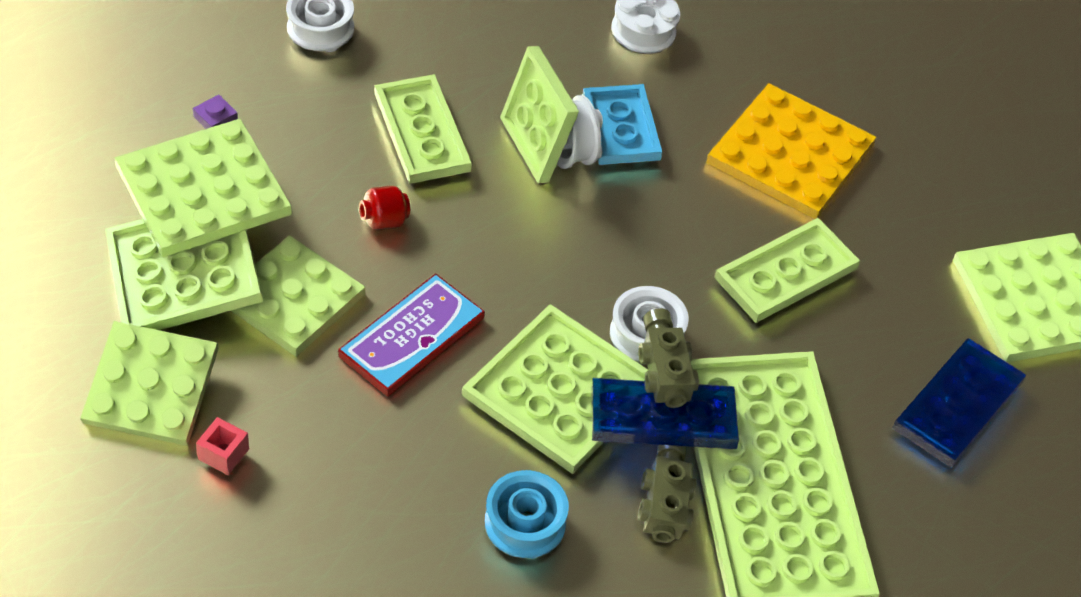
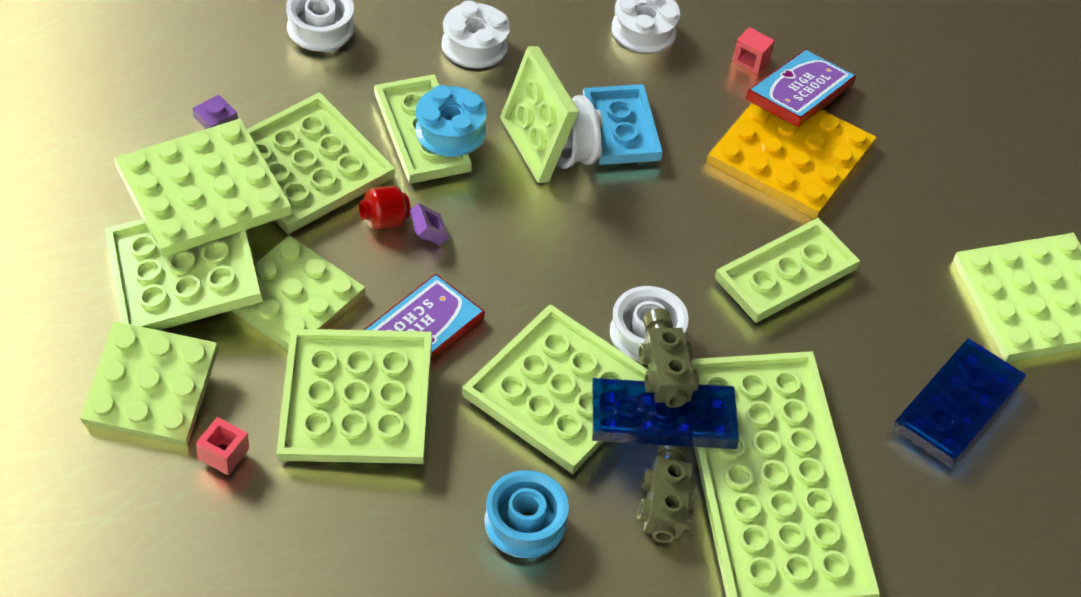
(318, 159): none -> yellowish green plate
(355, 396): none -> yellowish green plate
(428, 224): none -> medium lavender plate
(450, 121): none -> medium azure wheel
(475, 35): none -> white wheel
(753, 50): none -> coral plate
(800, 87): none -> tile

